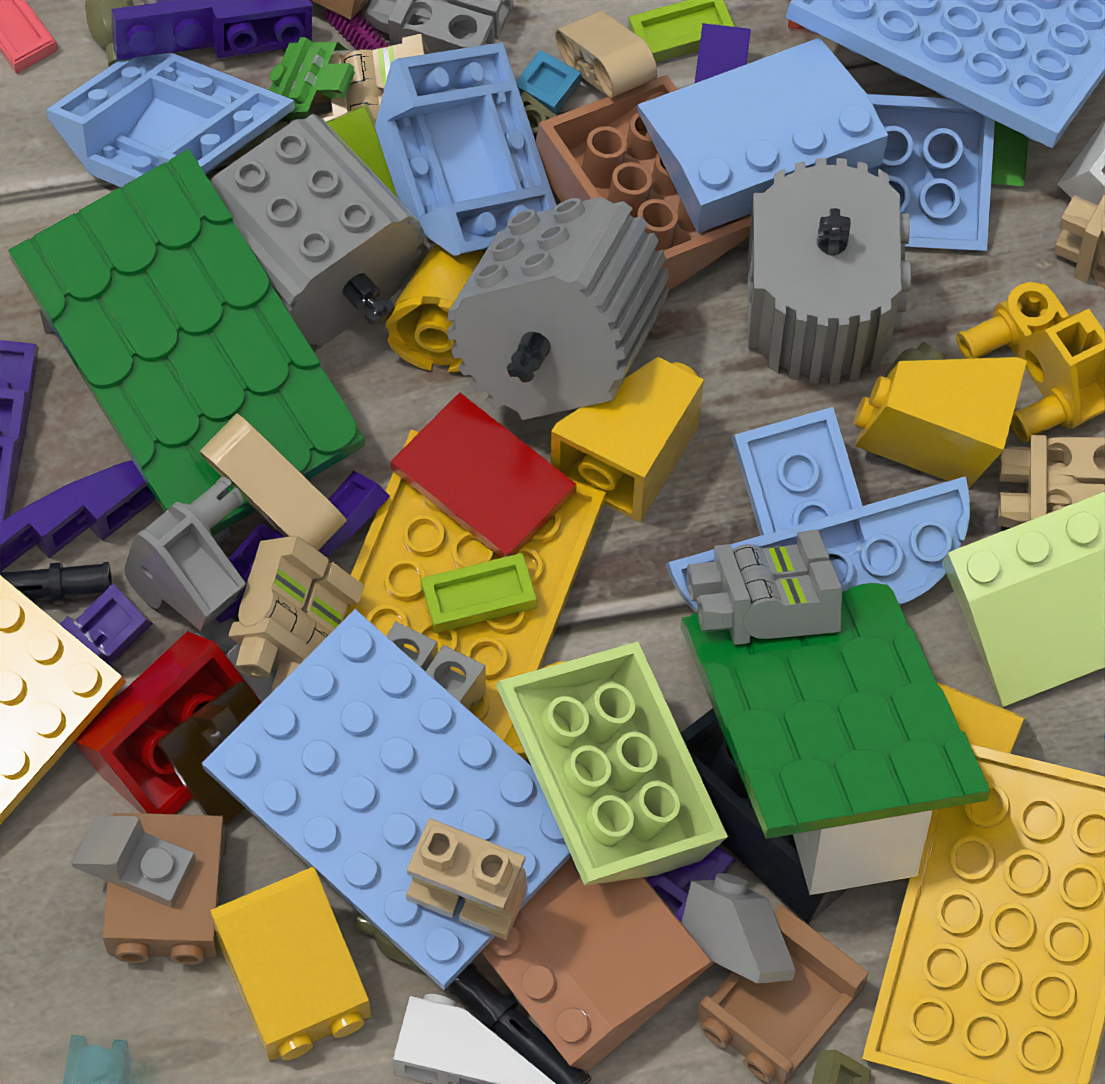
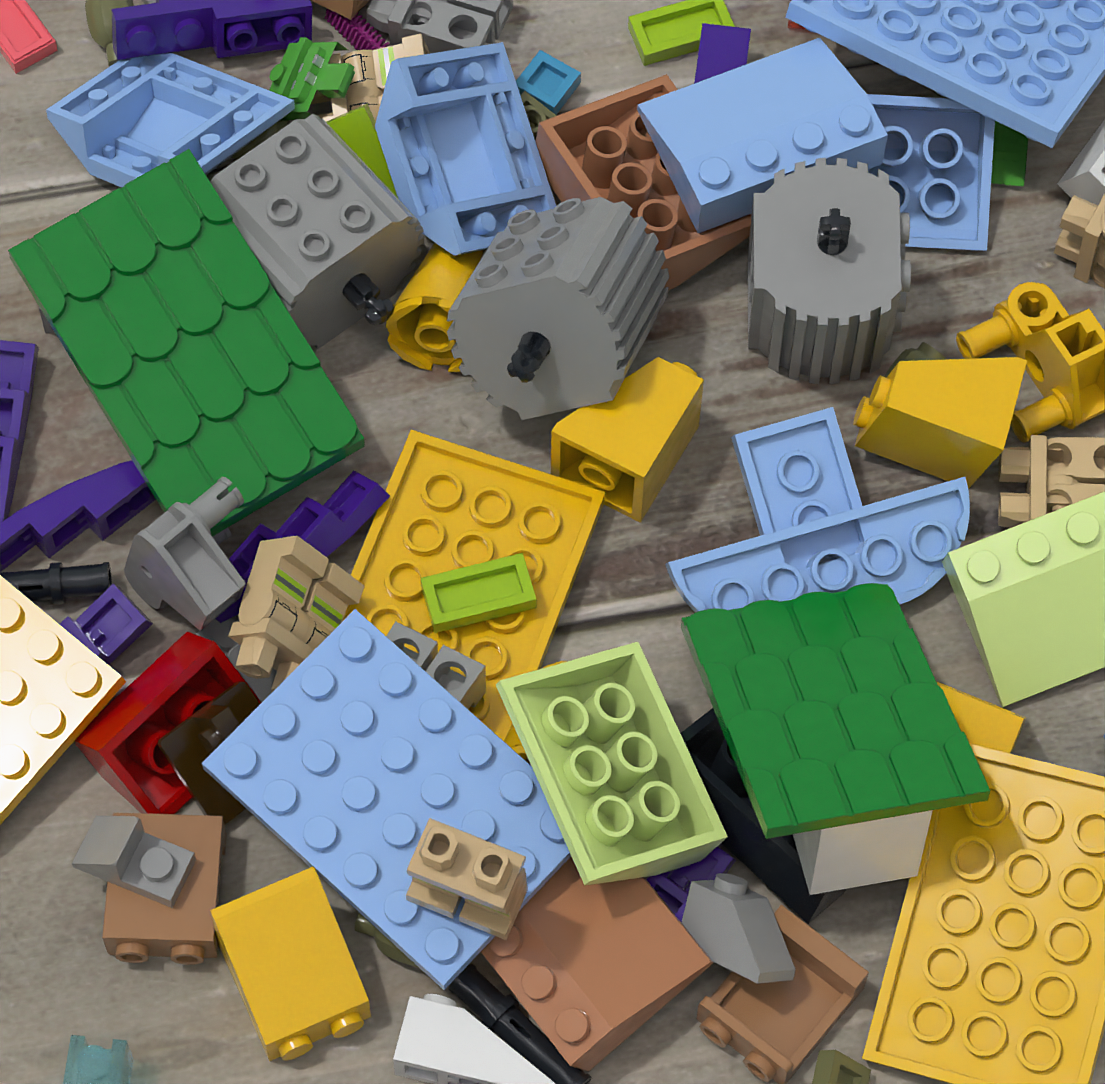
(272, 483): tan beam -> none
(483, 476): red tile -> none
(606, 53): tan beam -> none
(768, 590): light grey hips -> none

